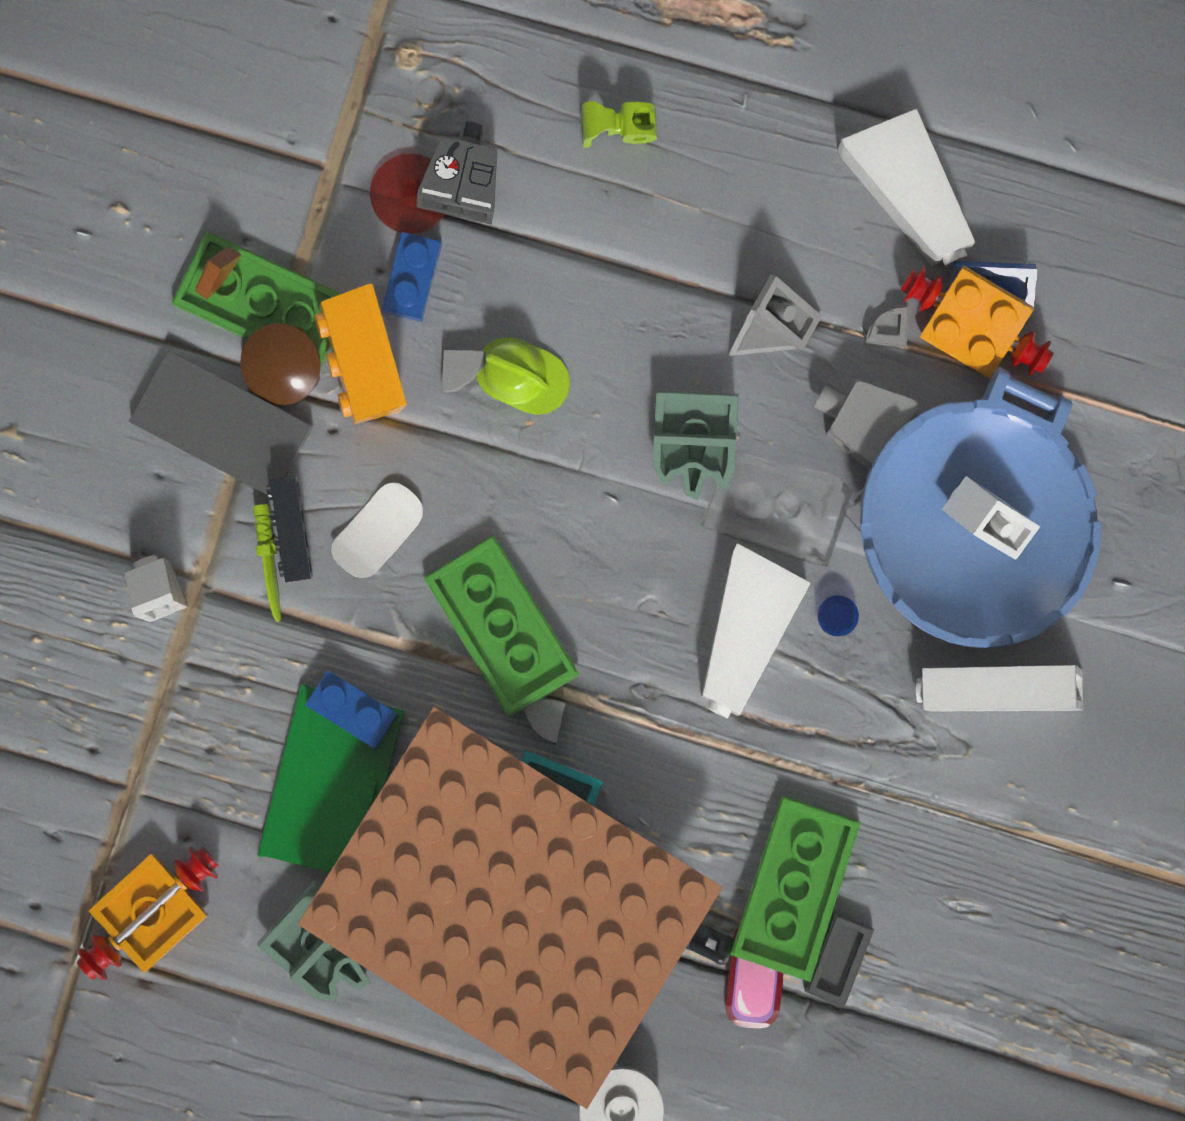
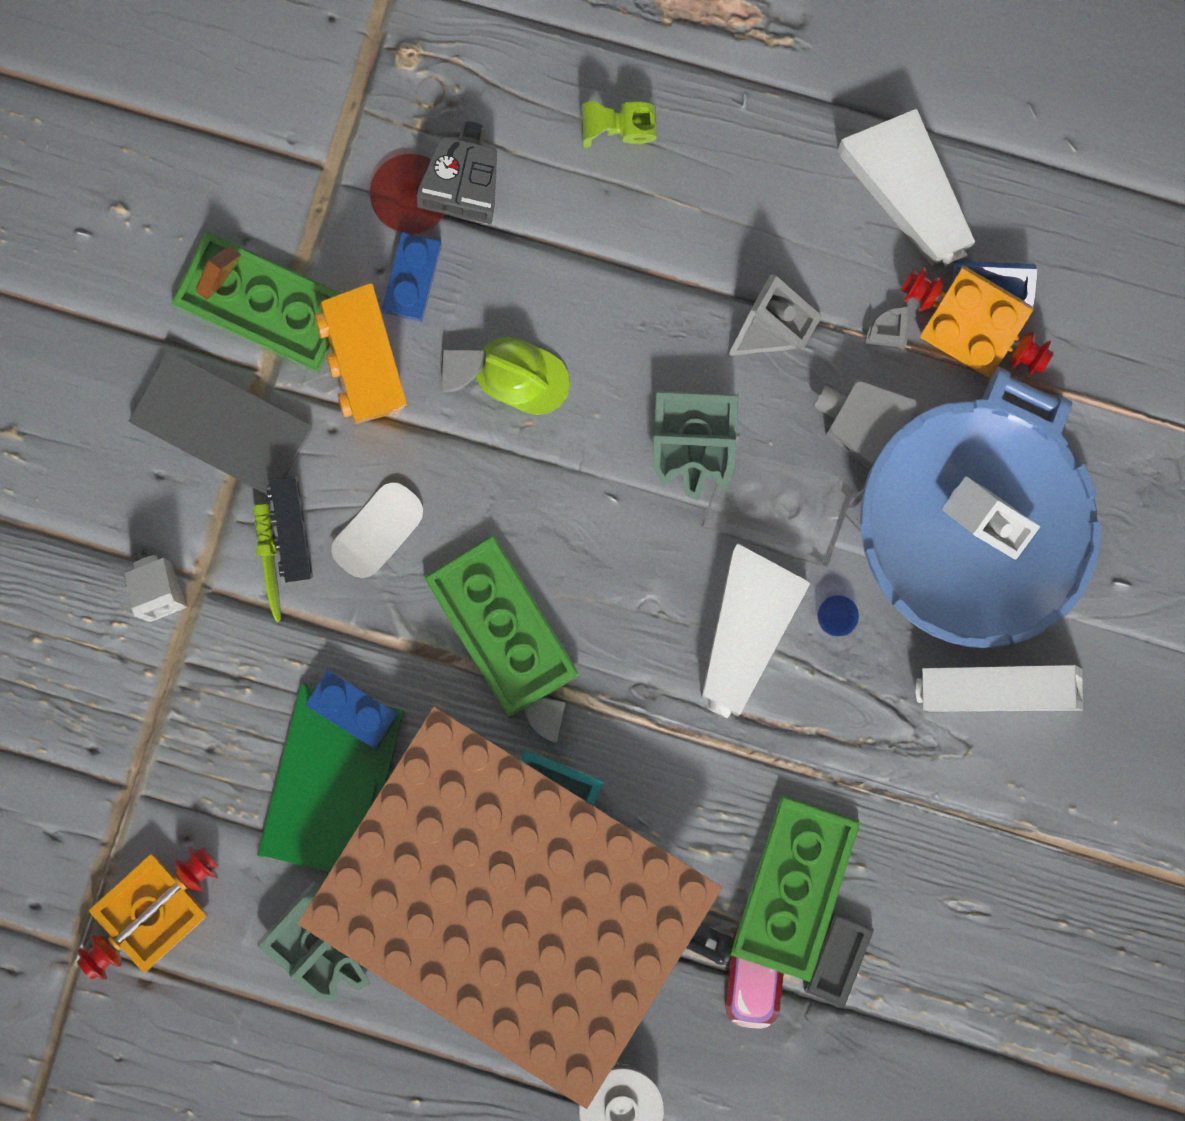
(280, 364): reddish brown dish -> none

